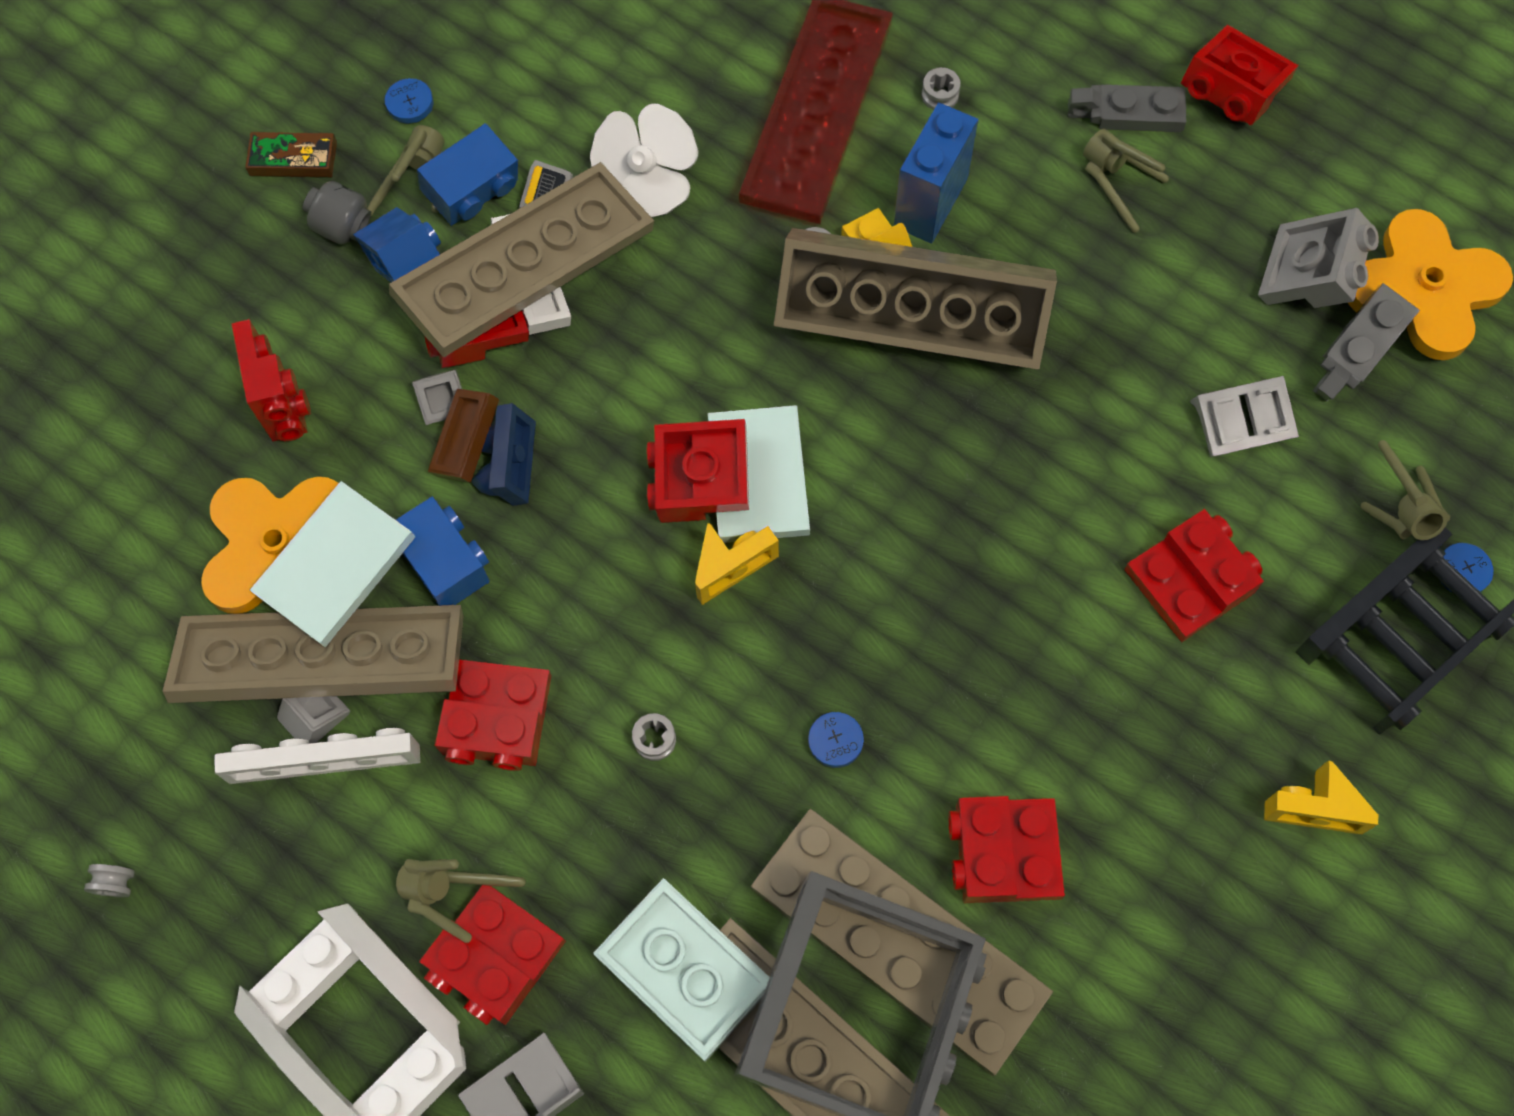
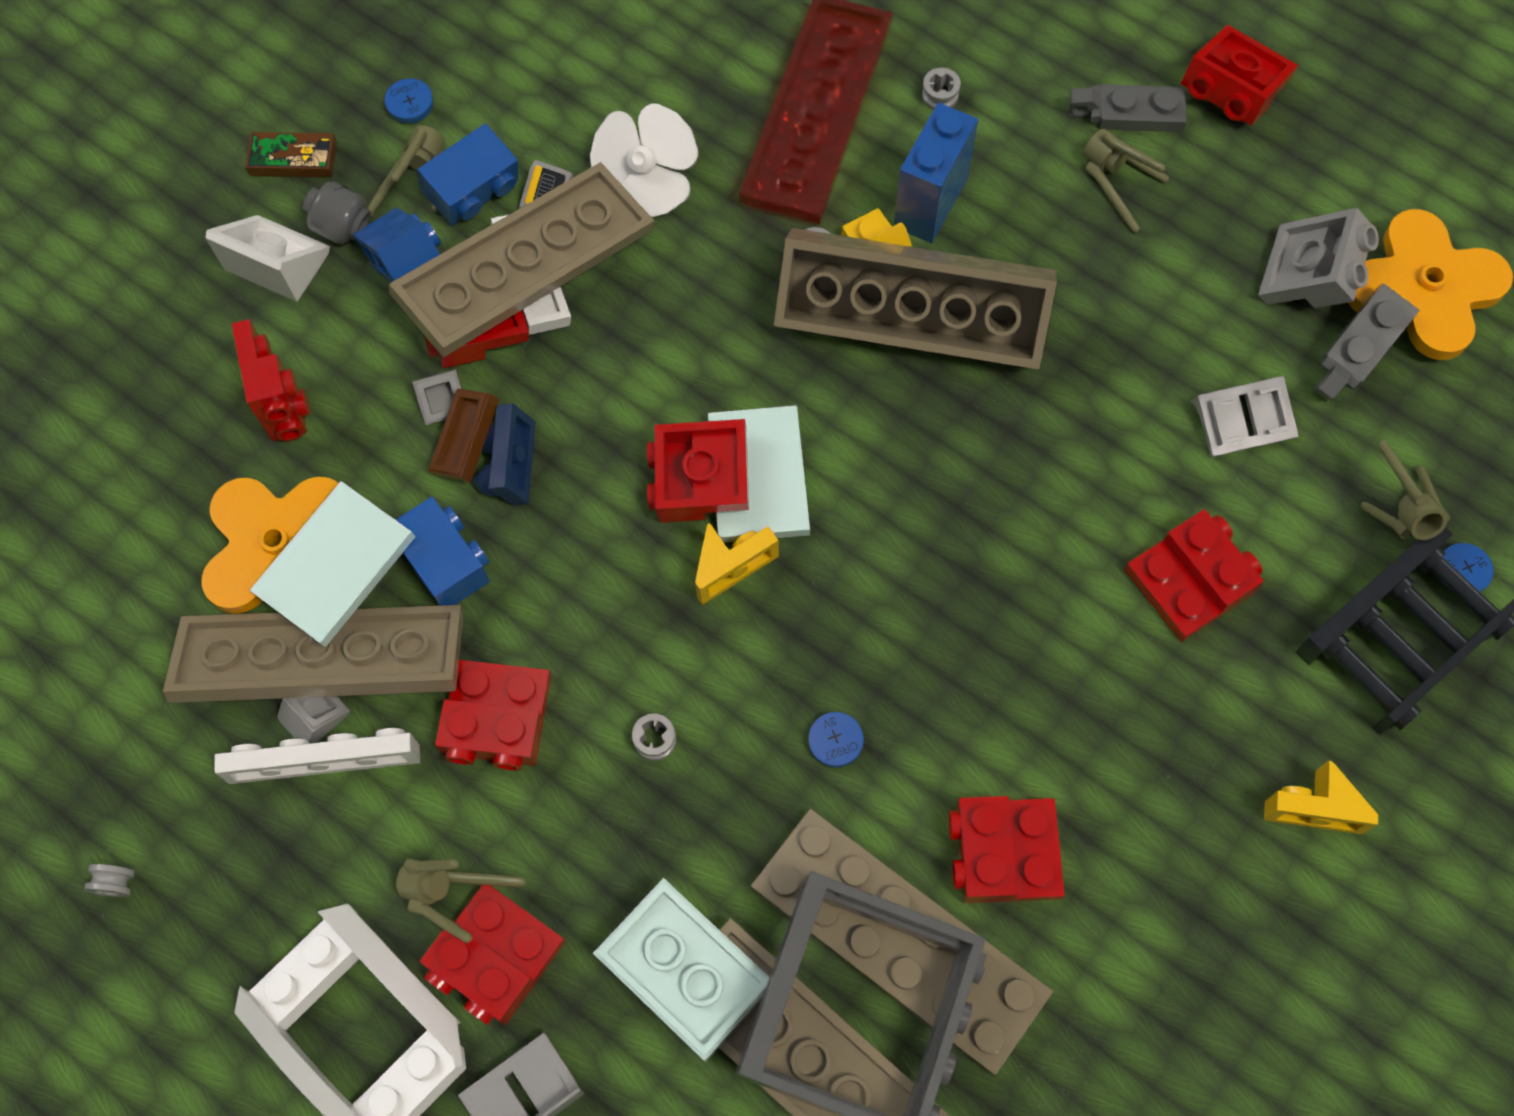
(268, 254): none -> white slope

